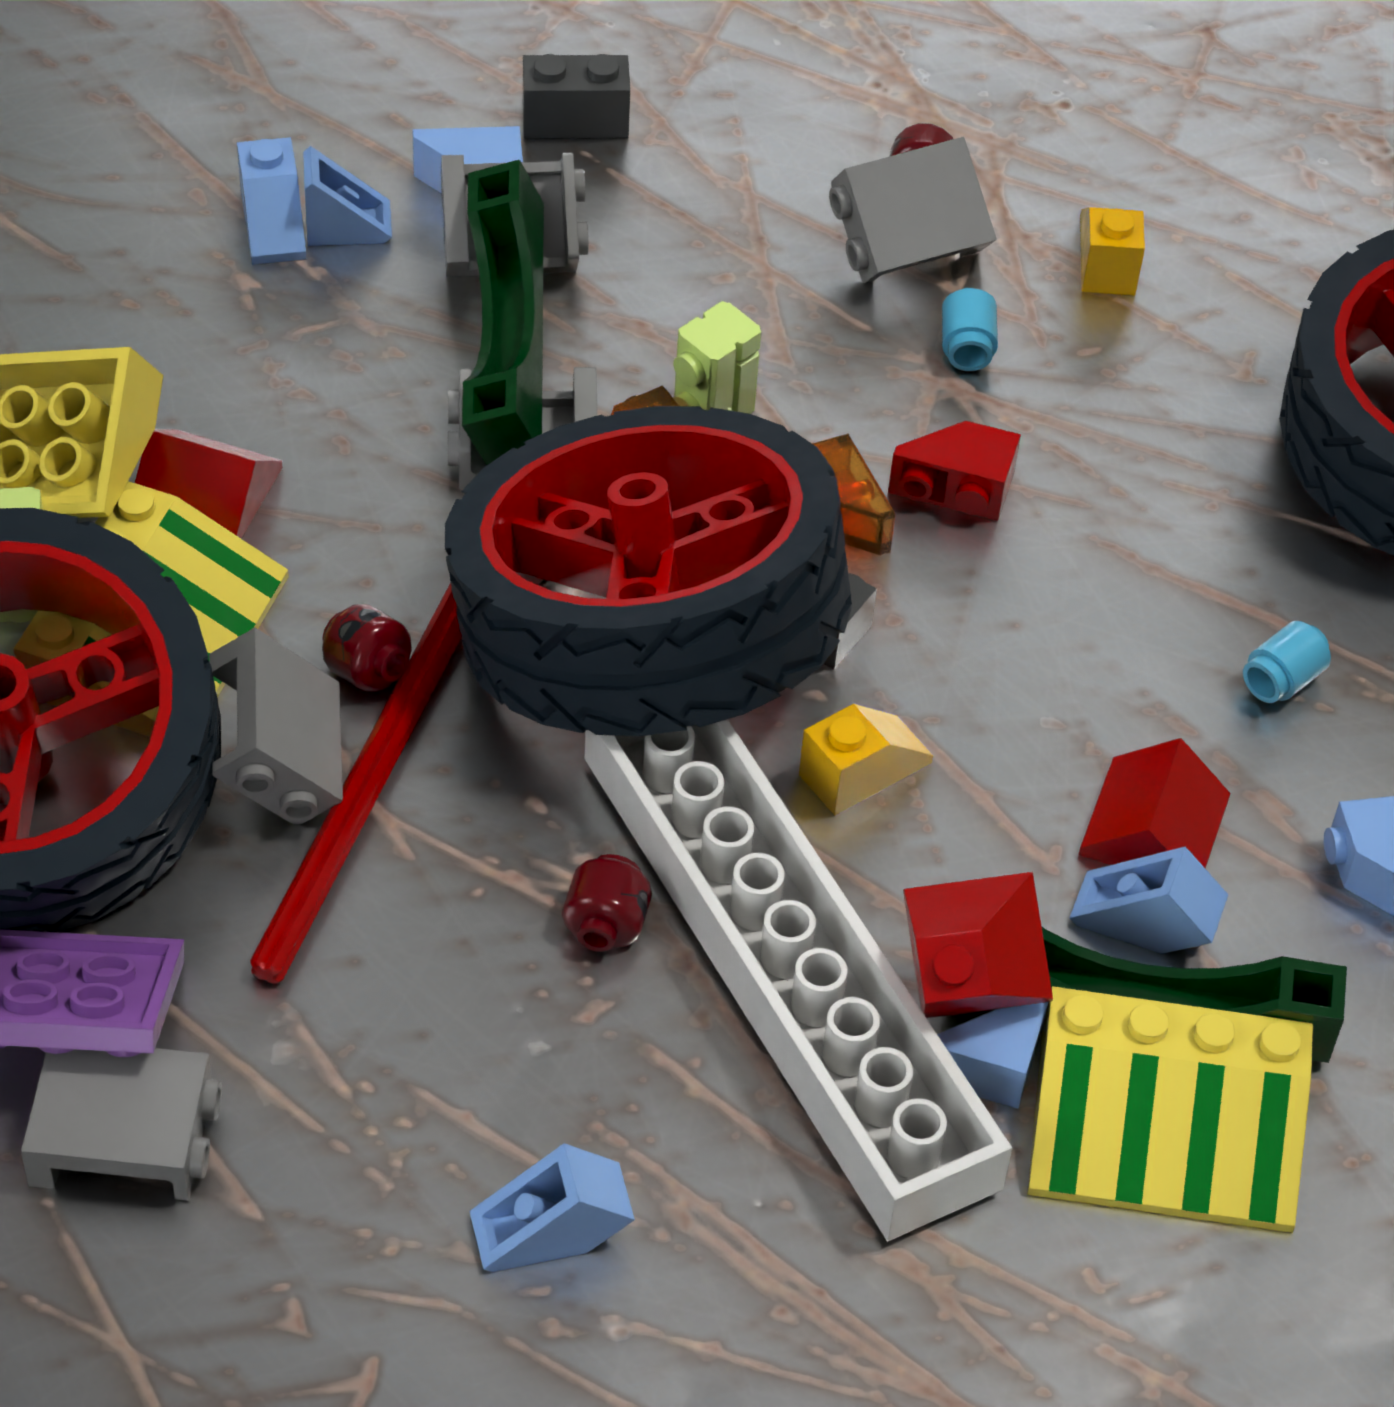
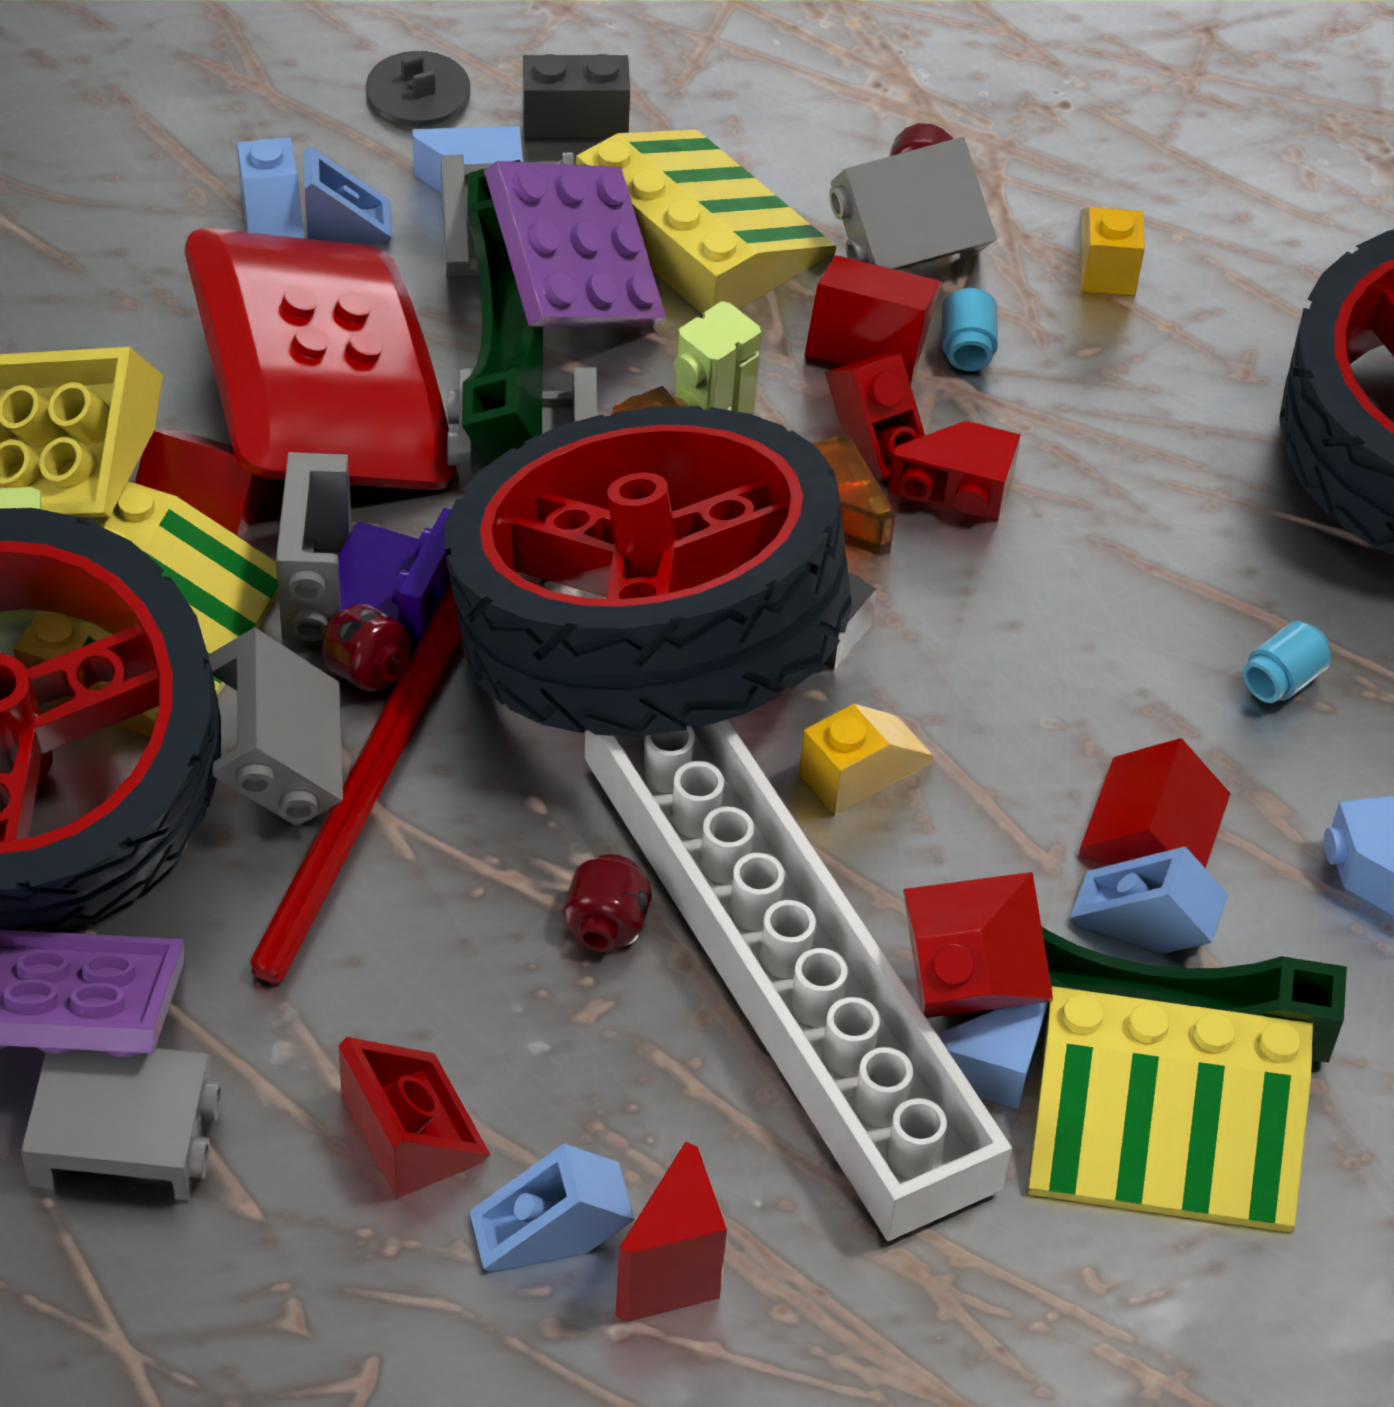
(312, 519): none -> light grey panel
(319, 357): none -> red wedge
(396, 572): none -> dark purple bracket
(408, 1114): none -> red slope
(418, 88): none -> dark grey piece
(574, 245): none -> medium lavender plate
(675, 1244): none -> red slope
(707, 219): none -> light yellow slope
(869, 313): none -> red slope
(876, 407): none -> red slope

